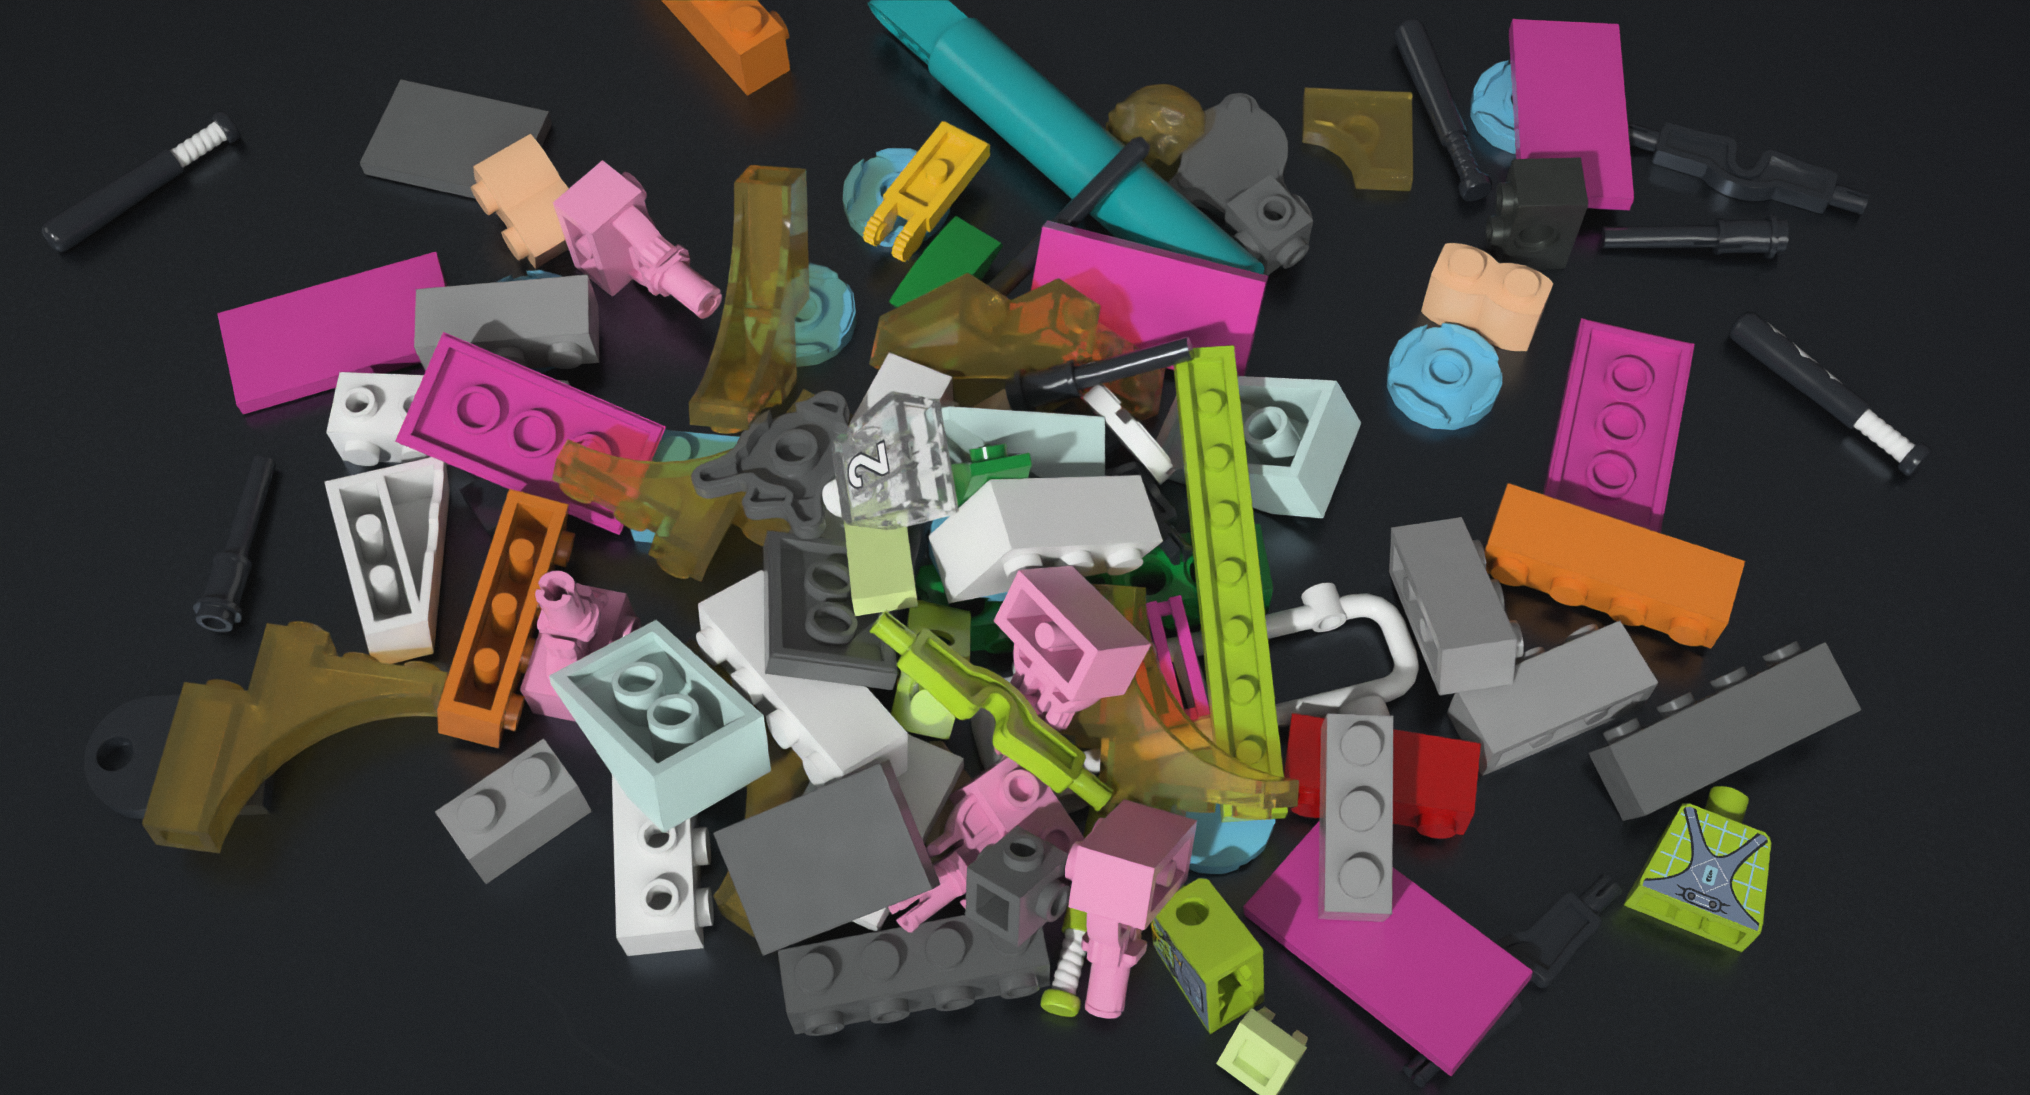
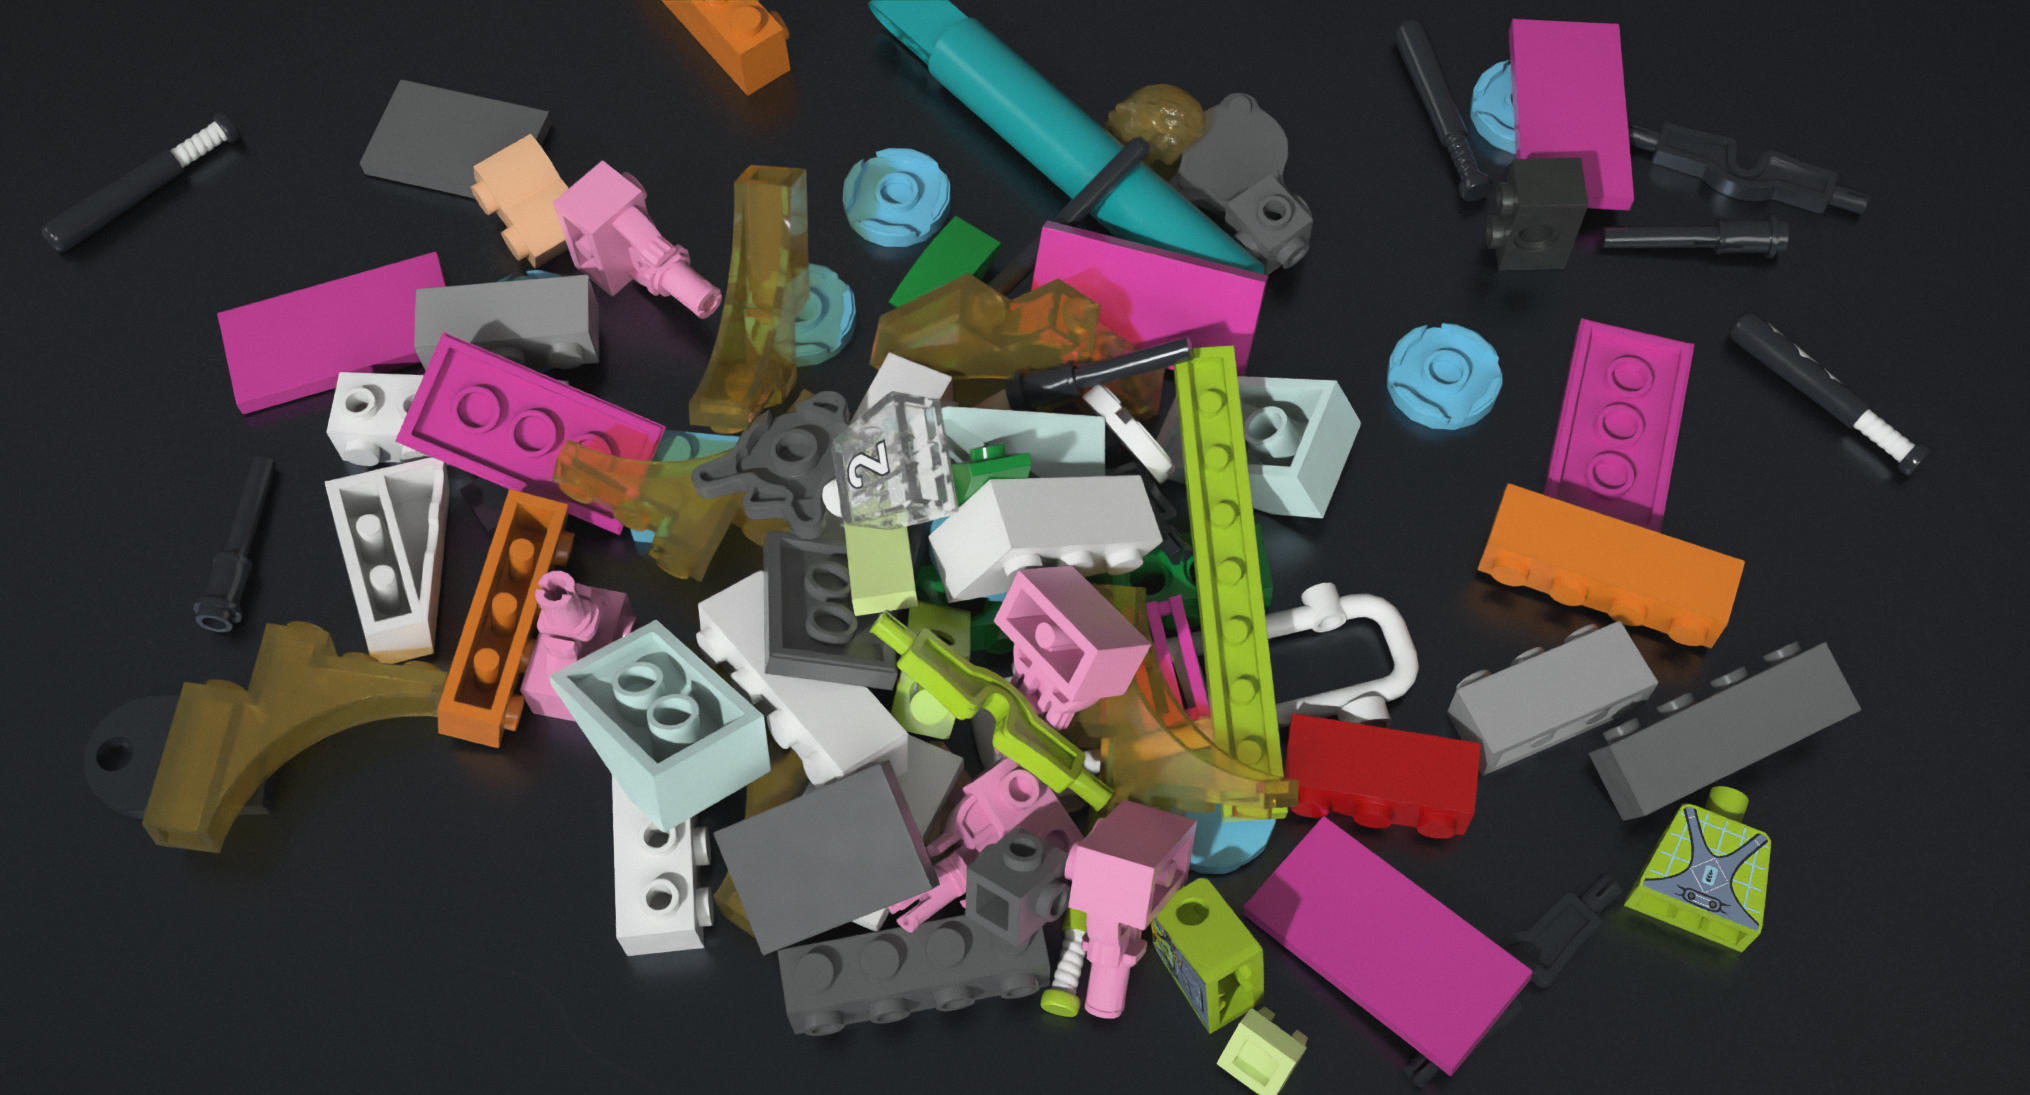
(514, 811): light grey brick -> none
(927, 188): yellow hinge -> none
(1356, 818): light grey brick -> none
(1366, 131): clear yellow tile -> none
(1454, 606): light grey brick -> none
(1486, 296): light nougat brick -> none

